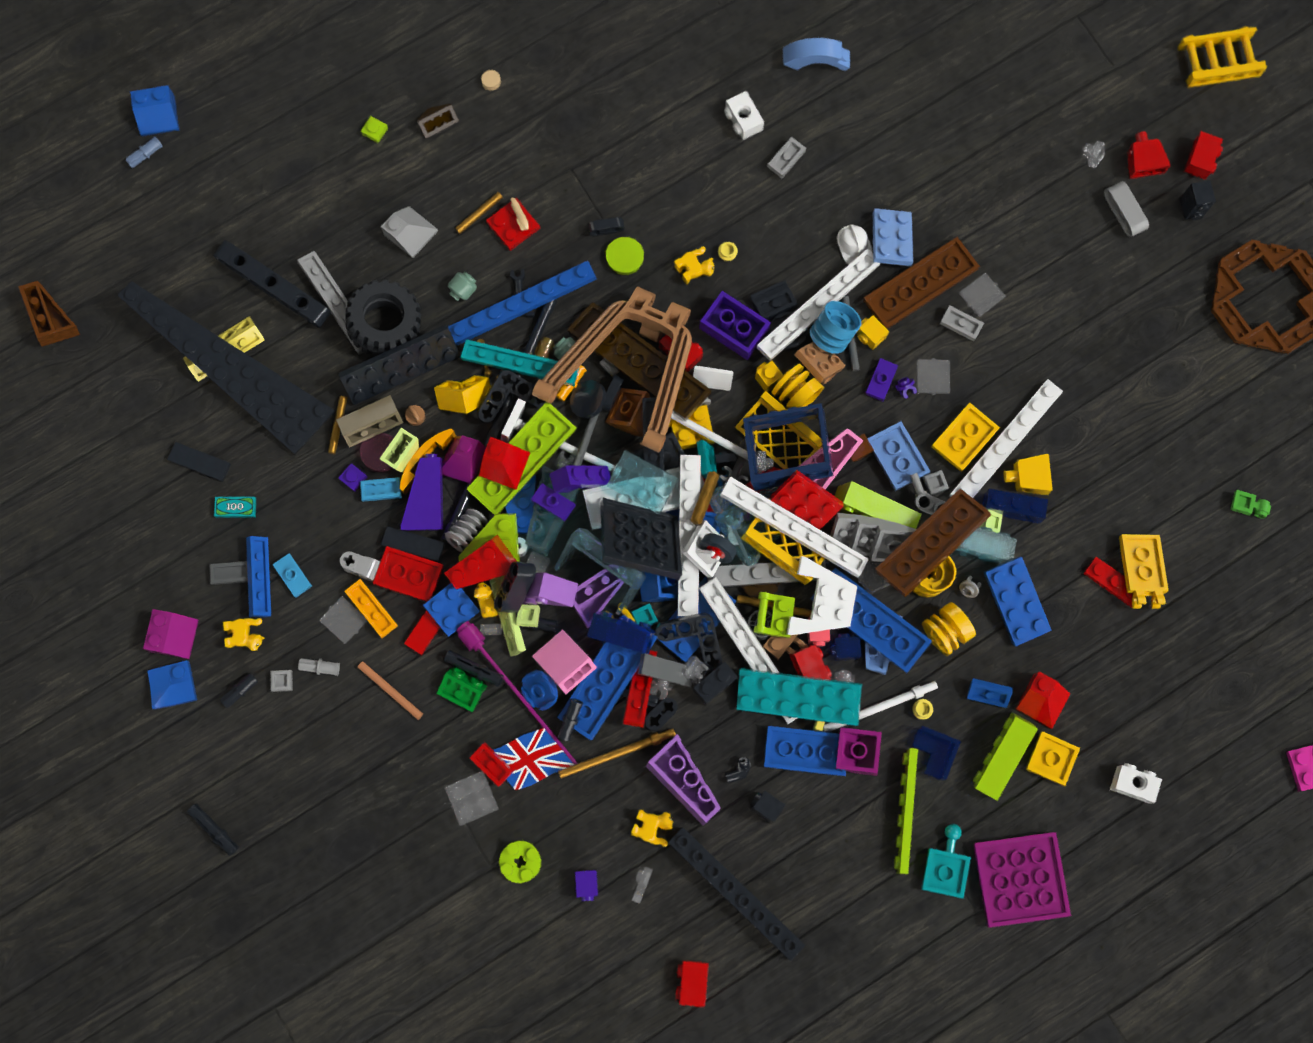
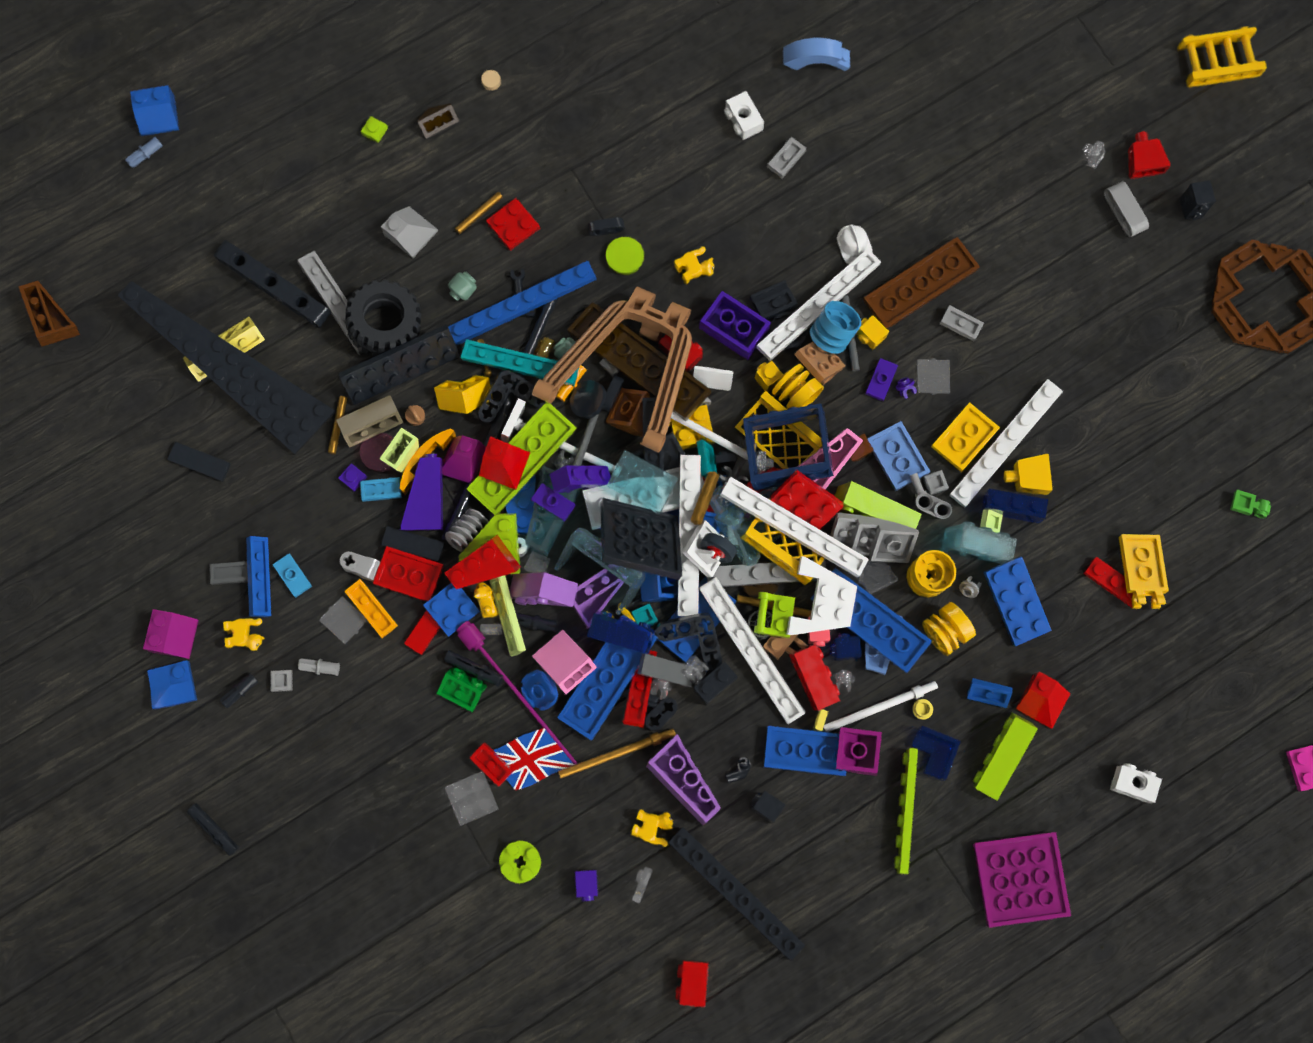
(235, 507): teal tile -> none
(390, 690): nougat bar -> none
(515, 587): black beam -> none
(521, 218): tan piece -> none
(528, 615): yellowish green plate -> none
(570, 719): black pin -> none
(727, 251): light yellow plate -> none
(799, 696): teal plate -> none
(892, 237): medium blue plate -> none
(932, 542): reddish brown plate -> none
(946, 871): teal plate -> none
(982, 294): clear piece -> none
(1052, 758): yellow plate -> none
(1203, 155): red brick -> none

